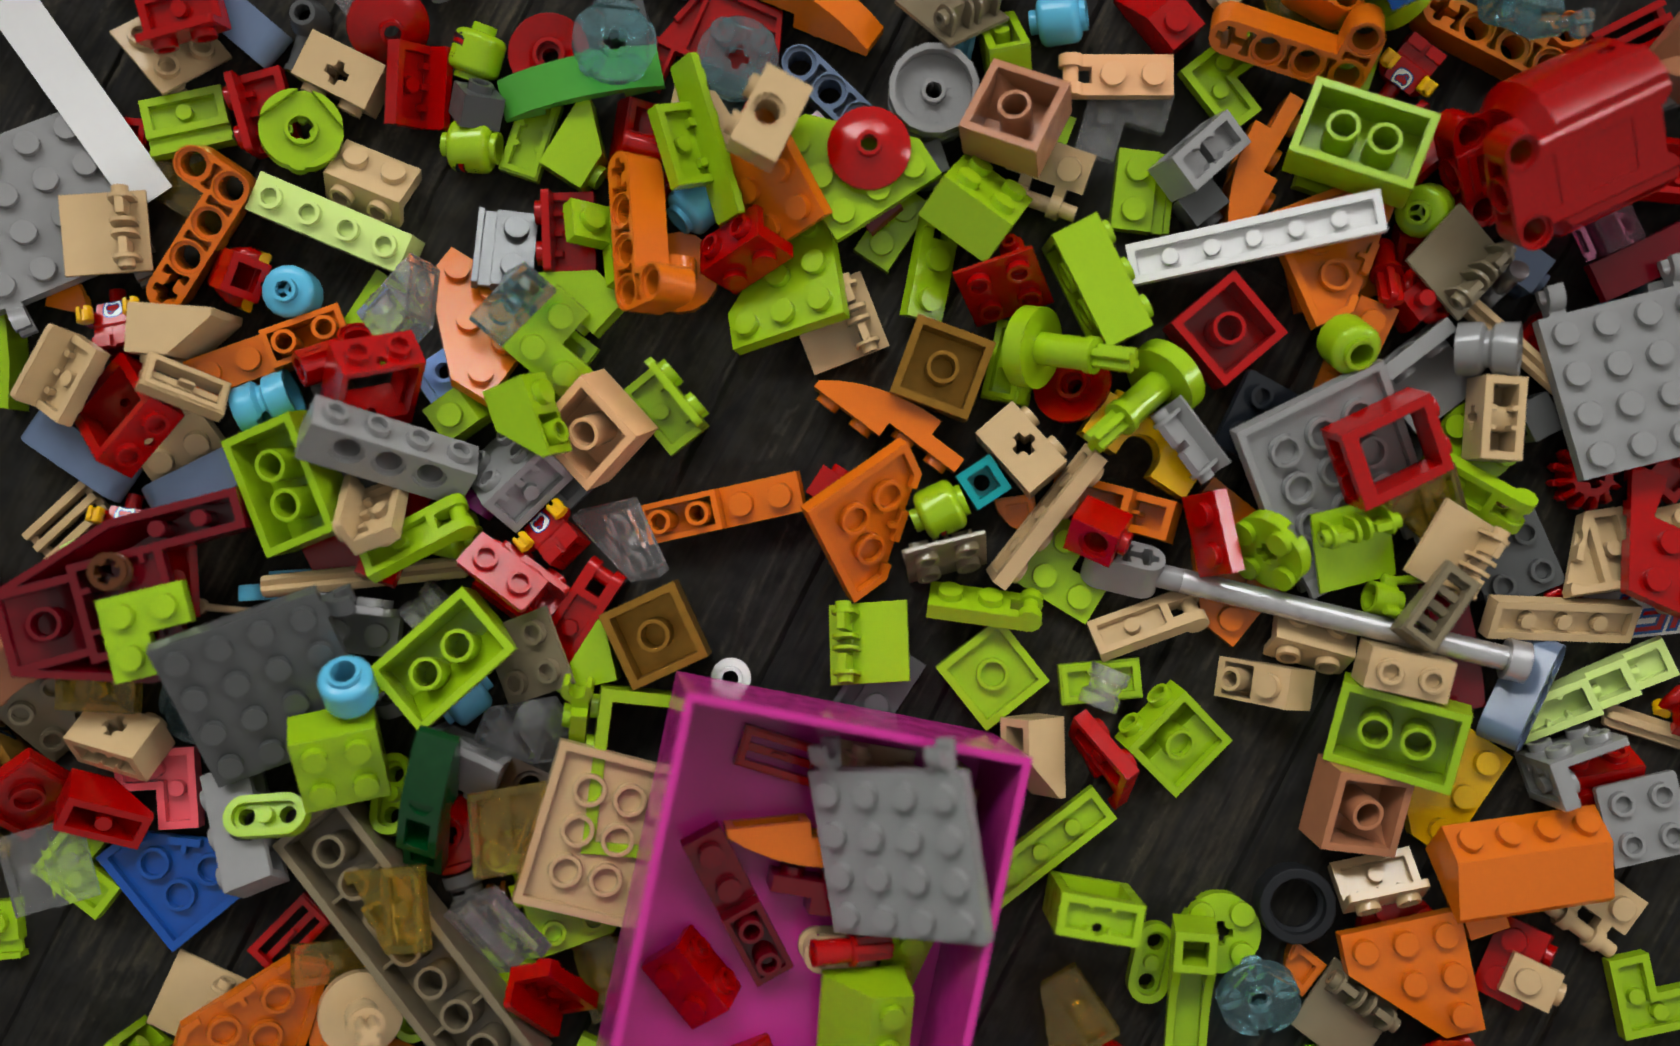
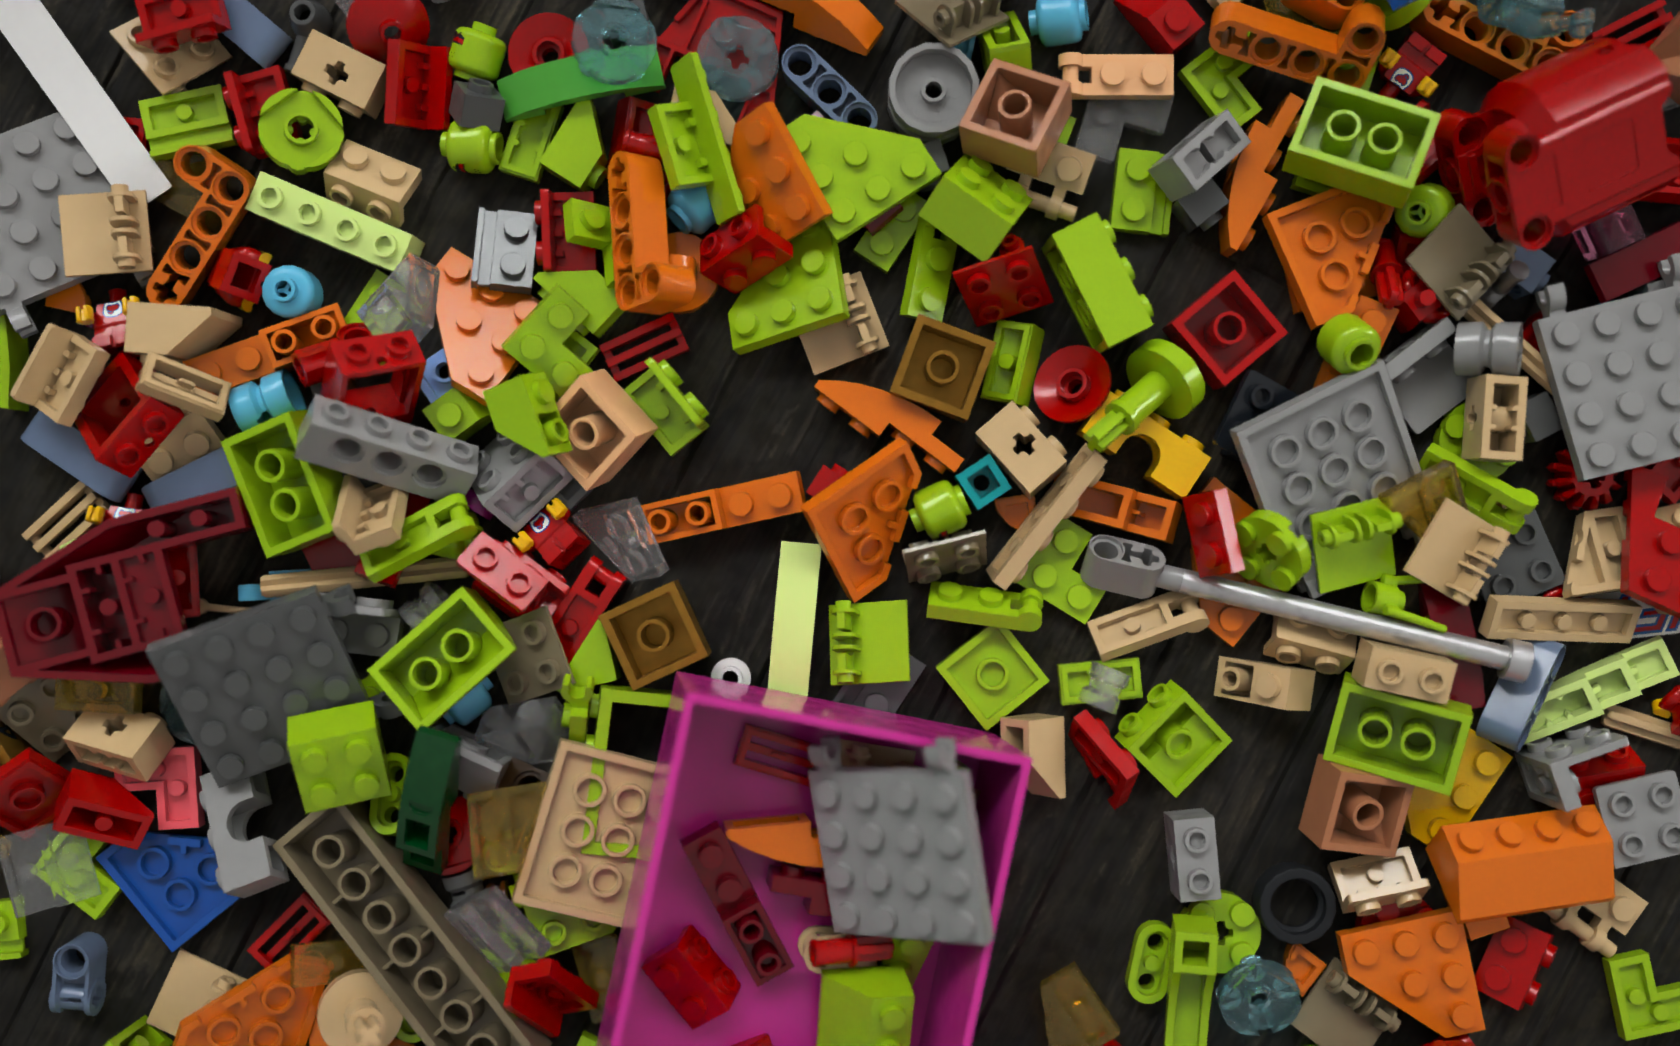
(79, 983): none -> sand blue piece
(105, 558): reddish brown bush -> none
(130, 625): lime plate -> none
(270, 816): lime plate -> none
(347, 687): medium azure head -> none
(396, 906): clear yellow wing -> none
(512, 302): clear light blue slope -> none
(613, 361): none -> red tile
(780, 95): tan brick -> none
(794, 617): none -> yellowish green slope
(869, 168): red dish -> none
(1036, 347): lime piece -> none
(1055, 840): lime plate -> none
(1079, 902): lime window -> none
(1099, 531): red brick -> none
(1190, 439): light grey hinge -> none
(1192, 855): none -> light grey brick
(1258, 237): white plate -> none
(1349, 459): red window -> none
(1438, 630): dark tan slope -> none
(1532, 982): tan bracket -> none

